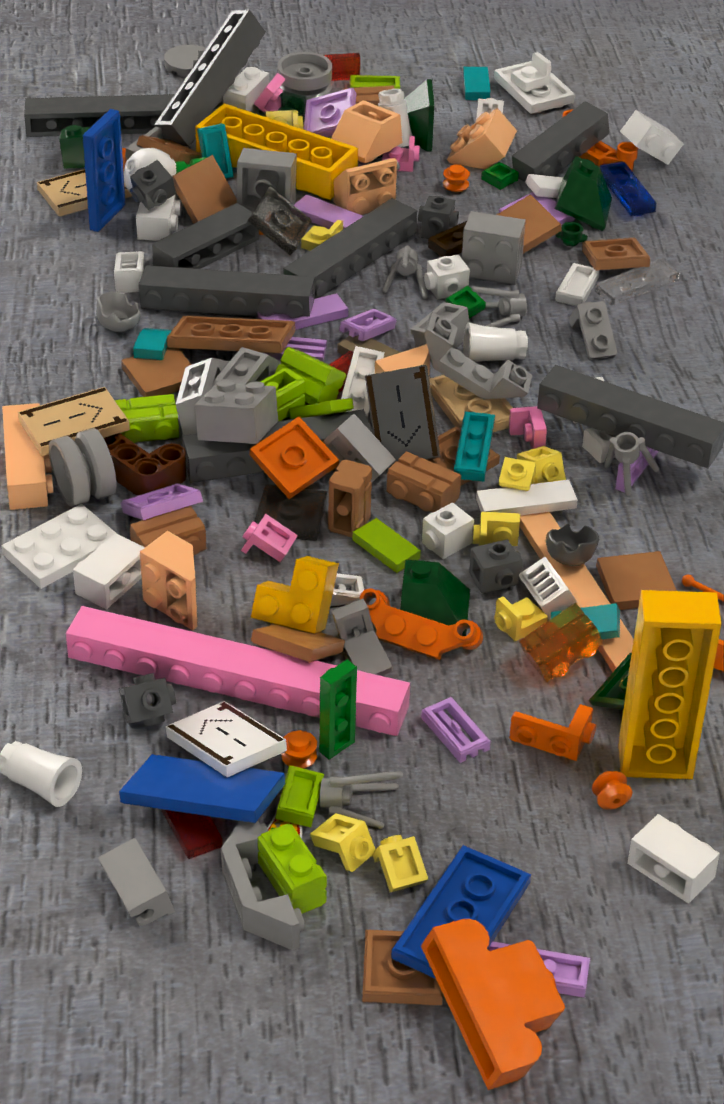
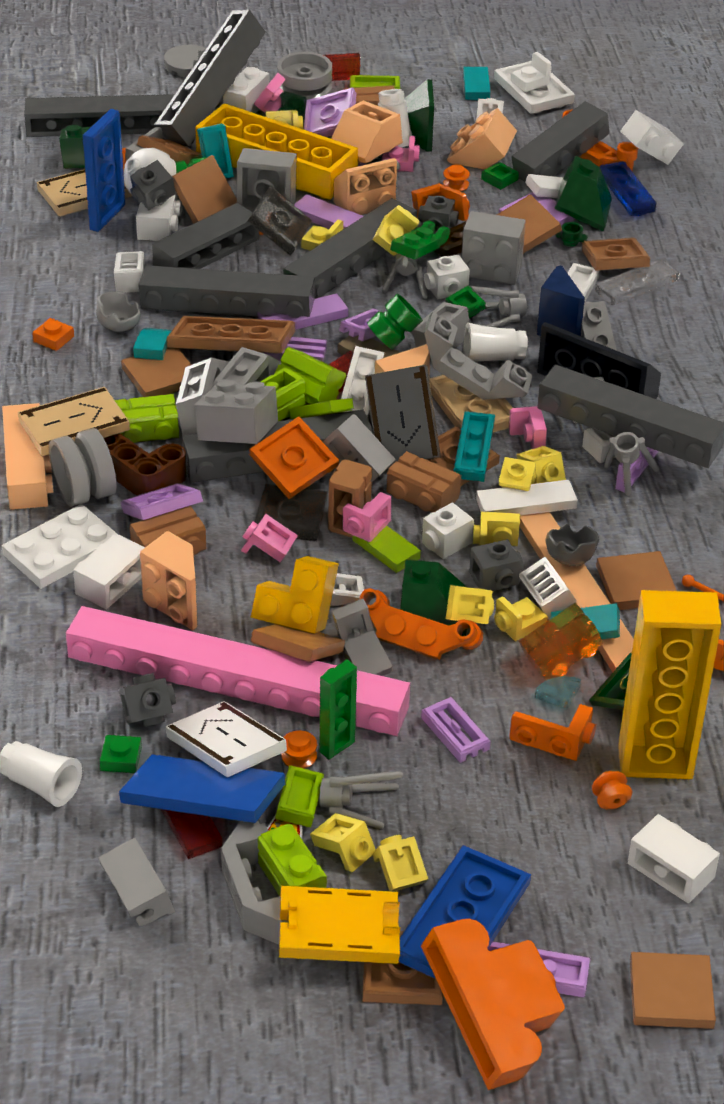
(53, 334): none -> orange plate
(120, 754): none -> green plate
(339, 924): none -> yellow piece
(370, 520): none -> bright pink bracket
(392, 323): none -> green wheel
(394, 225): none -> light yellow bracket
(420, 241): none -> green hinge
(462, 203): none -> orange bracket
(469, 604): none -> light yellow bracket
(558, 691): none -> clear light blue tile
(561, 303): none -> dark blue slope
(595, 360): none -> black slope
(672, 990): none -> medium nougat tile

